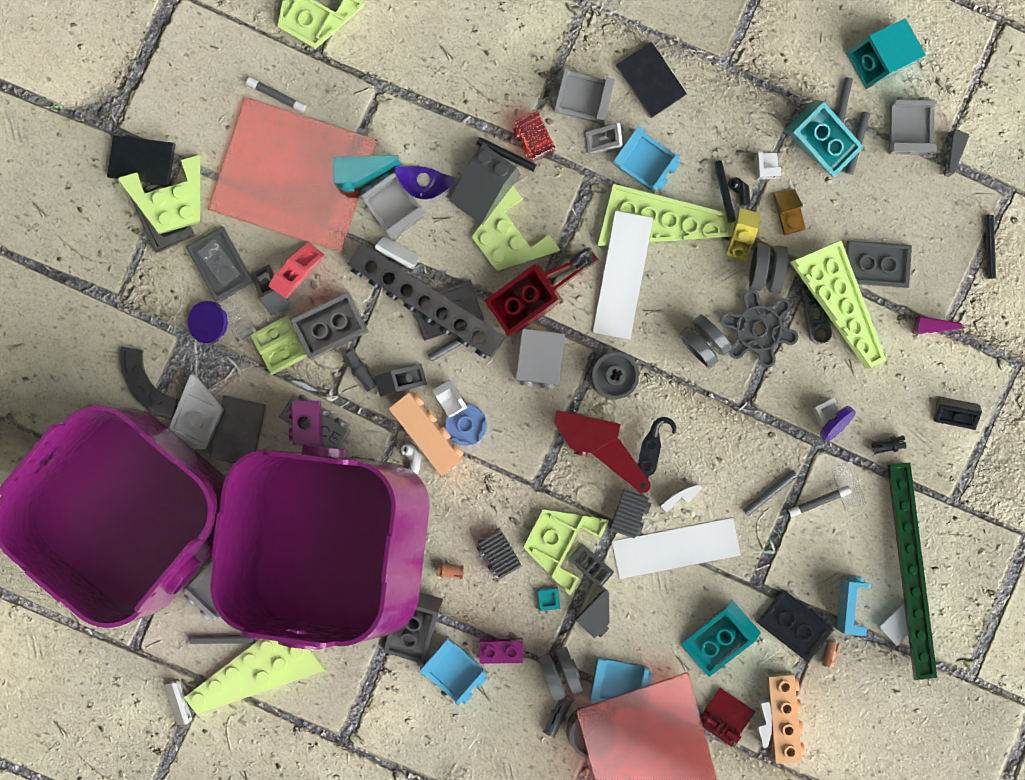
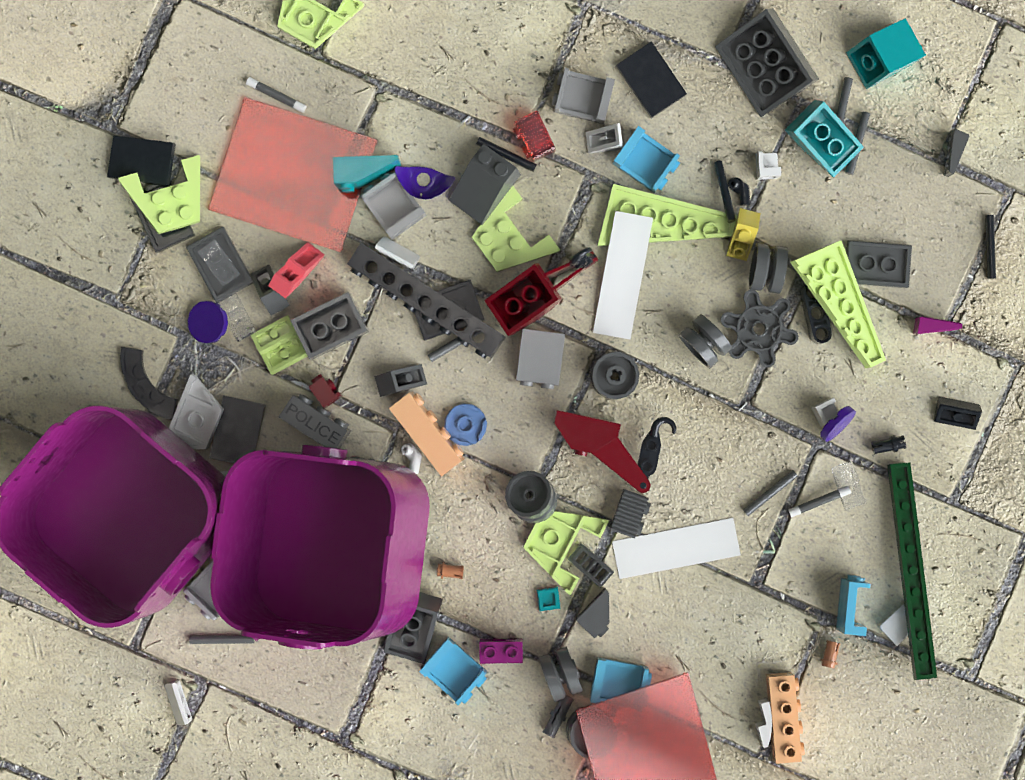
(252, 672): yellowish green wing -> none
(313, 433): magenta brick -> none
(324, 390): none -> dark red brick
(360, 370): dark grey pin -> none
(449, 398): white panel -> none
(499, 553): dark grey brick -> none
(522, 488): none -> dark grey wheel
(686, 494): white slope -> none
(721, 638): teal slope -> none
(726, 717): dark red hinge -> none
(766, 62): none -> dark grey slope
(789, 211): pearl gold slope -> none
(795, 625): black tile -> none
(912, 126): light grey panel -> none

